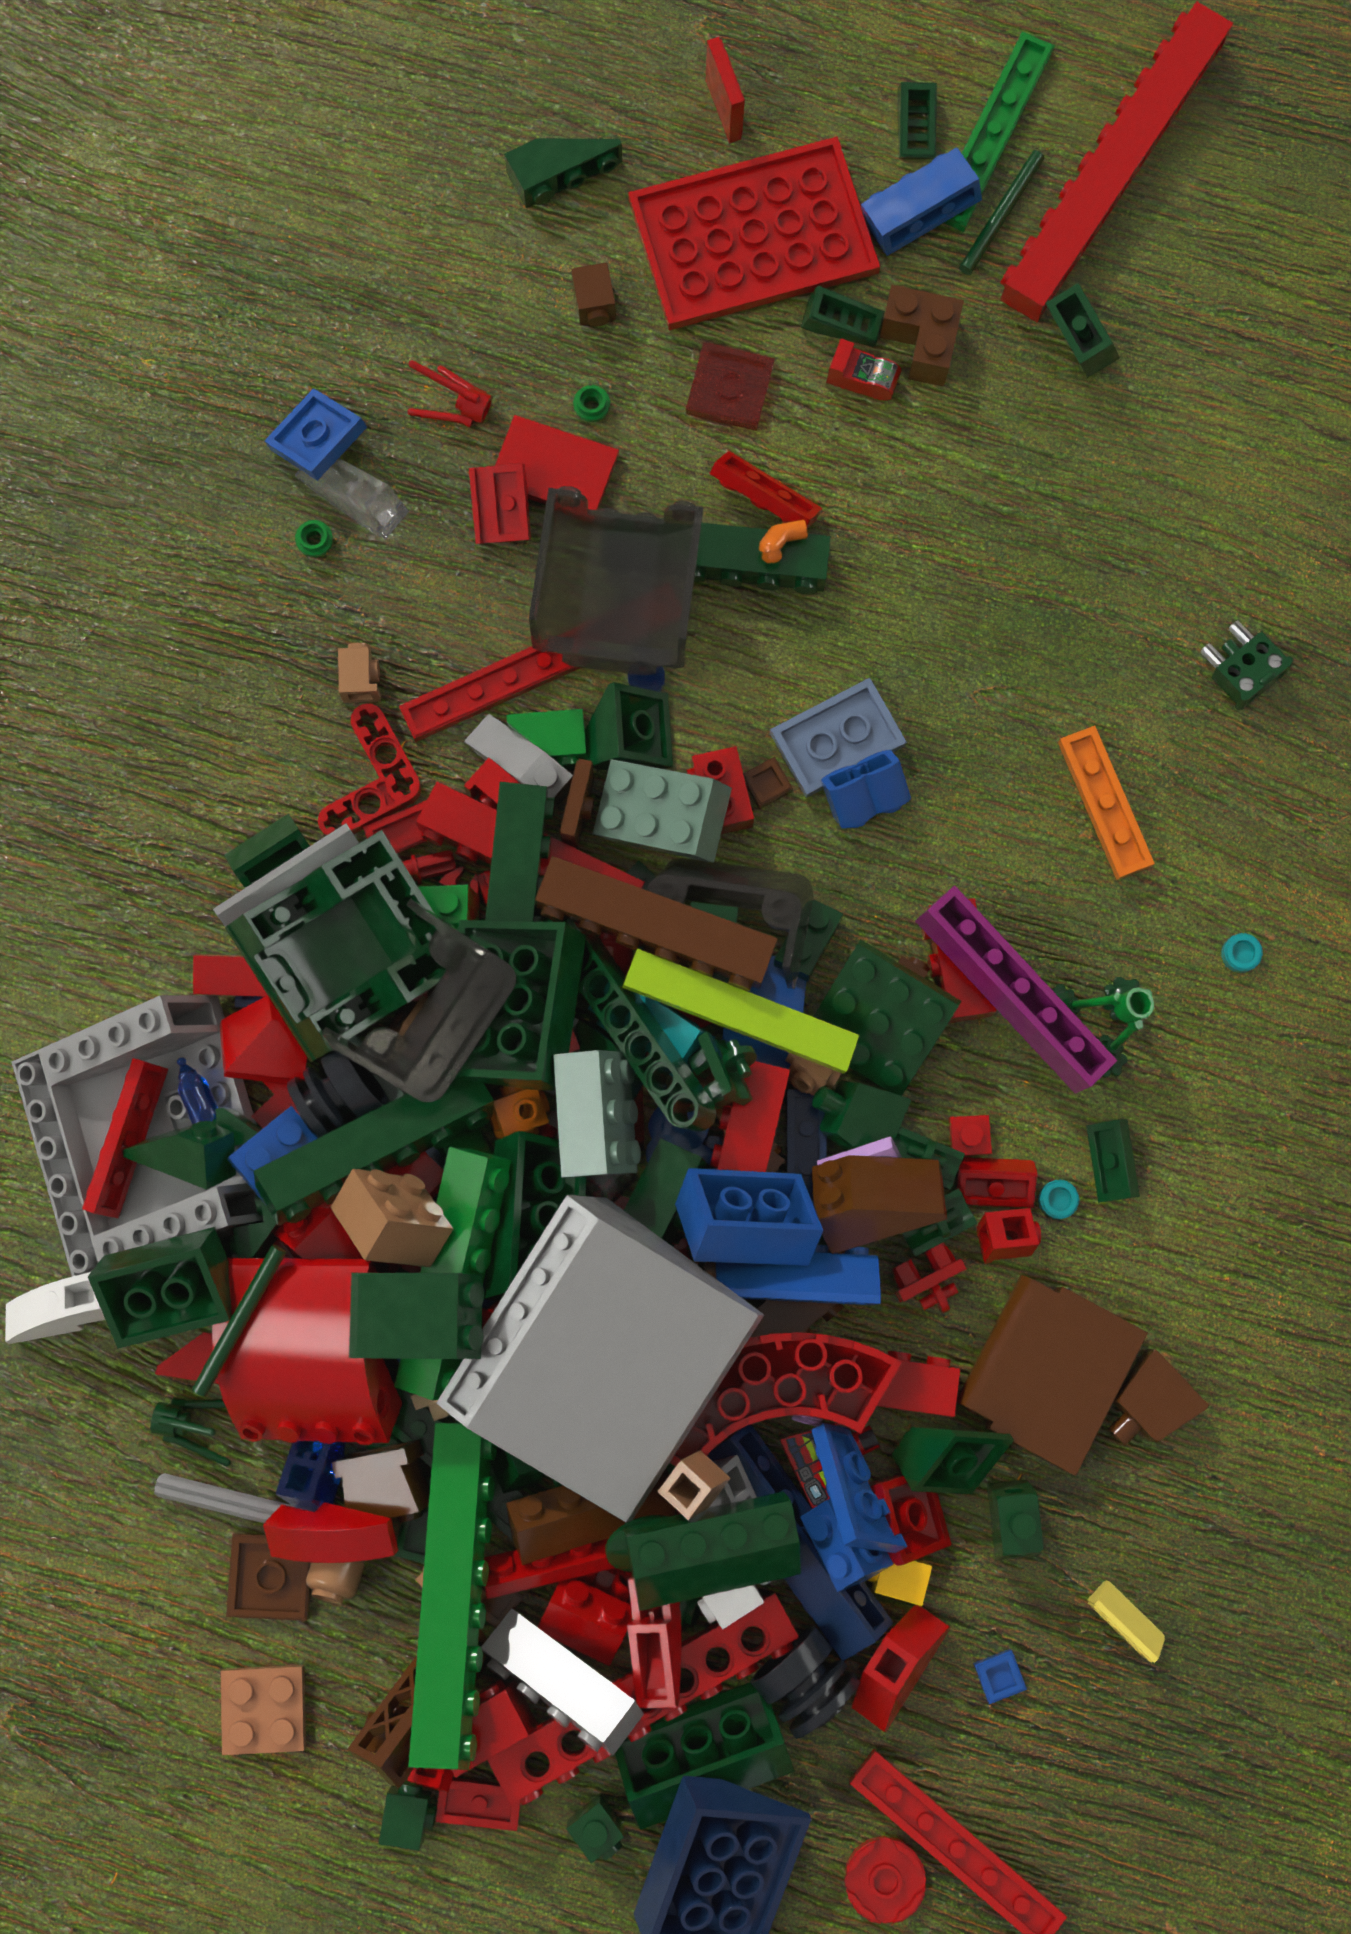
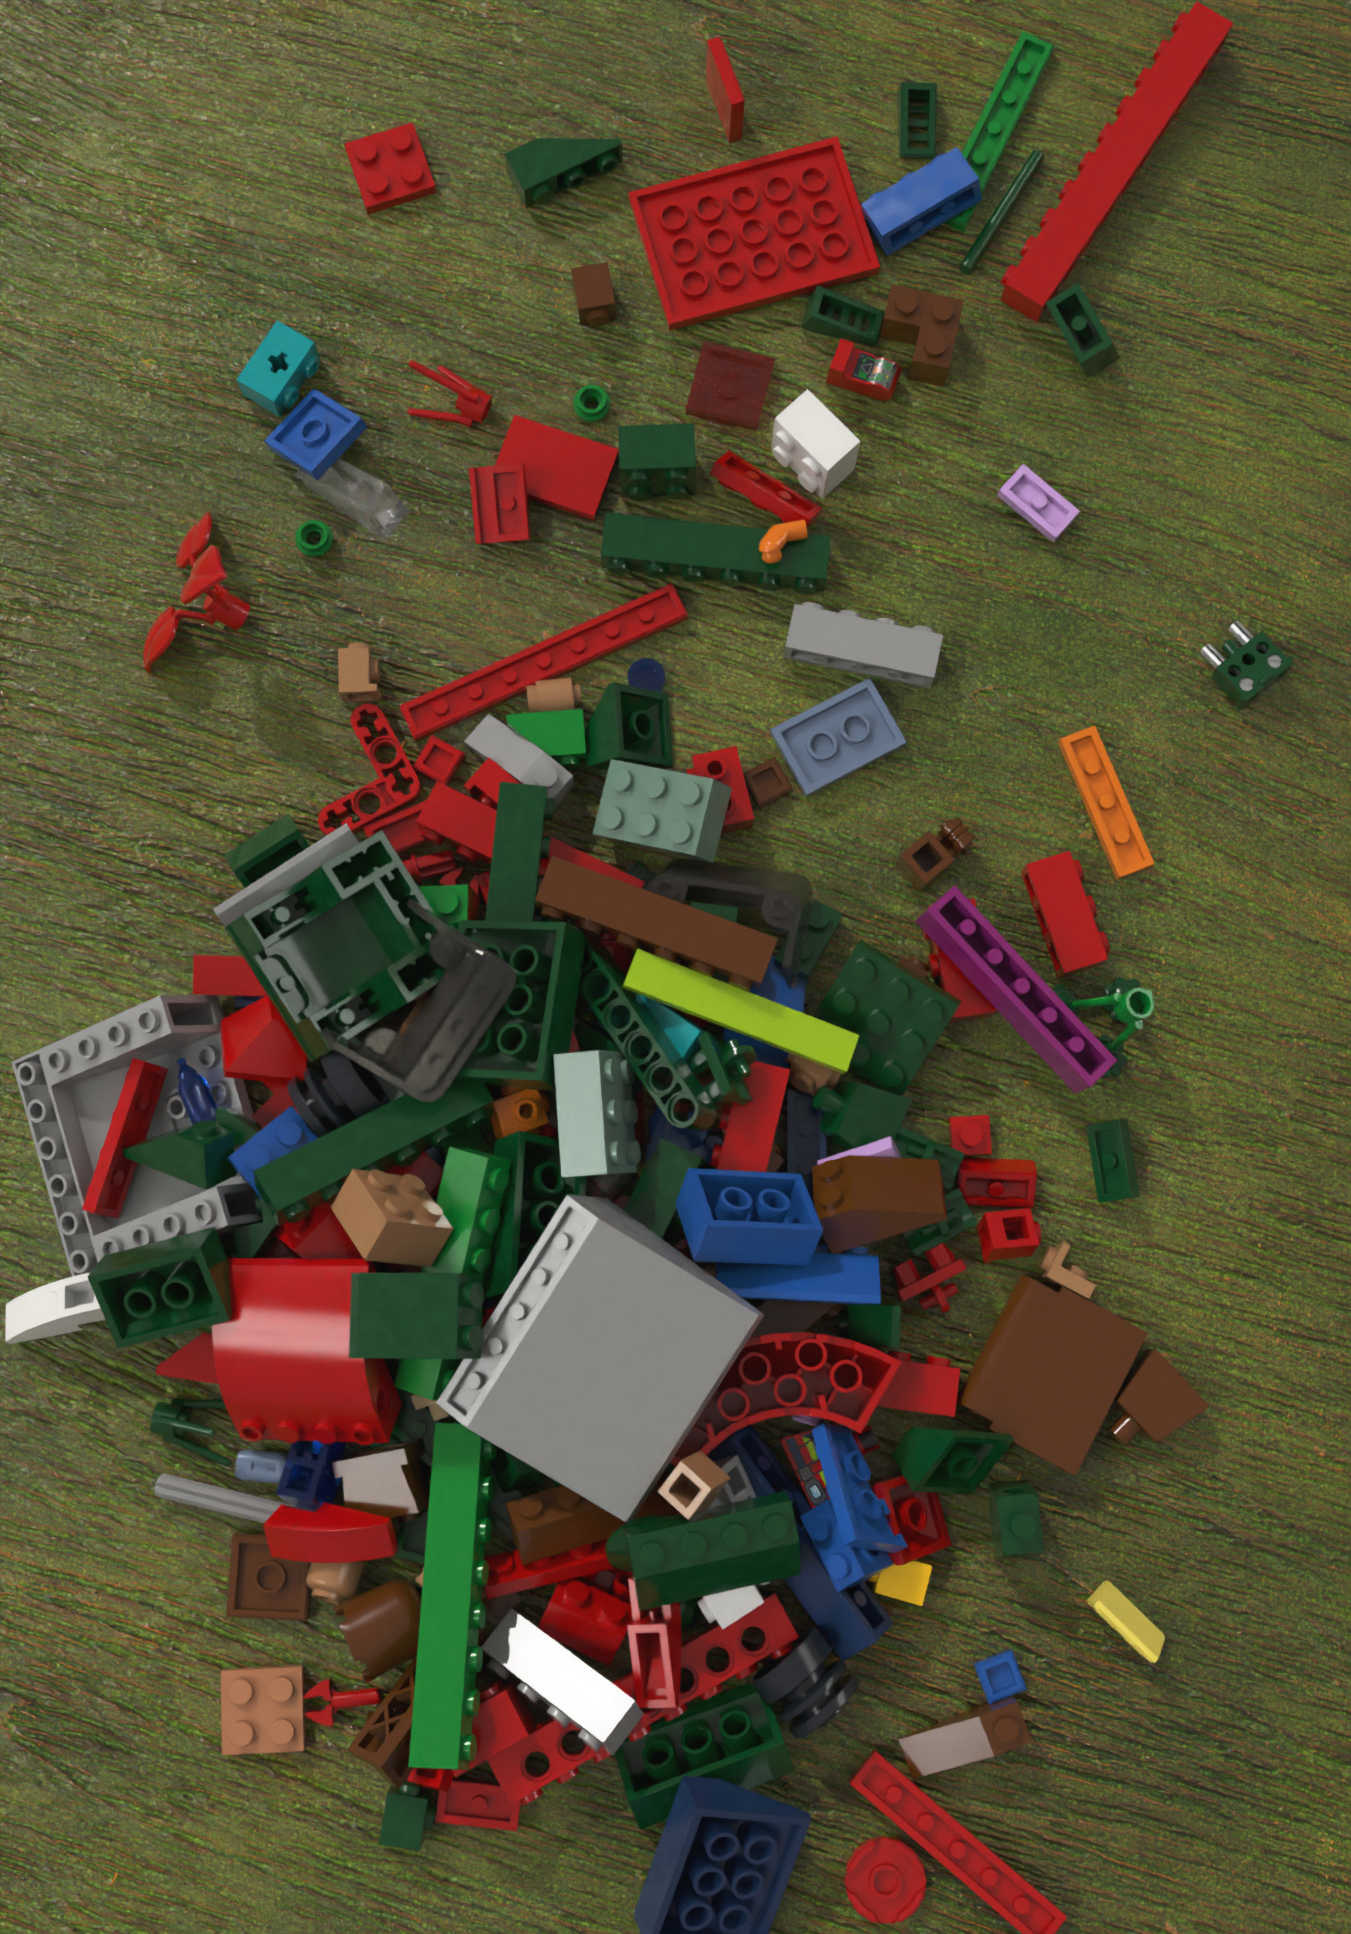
(205, 574): none -> red plant
(239, 1320): dark green bar -> none
(260, 1466): none -> sand blue piece
(266, 375): none -> teal brick
(339, 1700): none -> red bar
(382, 1626): none -> reddish brown cylinder
(390, 168): none -> red plate
(439, 761): none -> red tile
(553, 695): none -> medium nougat brick
(579, 803): reddish brown plate -> none
(596, 1830): dark green brick -> none
(615, 584): clear smoke windscreen -> none
(657, 461): none -> dark green brick
(814, 444): none -> white brick
(863, 645): none -> light grey brick
(866, 789): blue brick -> none
(871, 1324): none -> dark green slope
(898, 1666): red slope -> none
(934, 855): none -> reddish brown brick
(965, 1738): none -> slope
(1038, 503): none -> lavender plate
(1058, 1199): teal tile -> none
(1065, 914): none -> red brick
(1069, 1277): none -> medium nougat bracket
(1241, 953): teal tile -> none

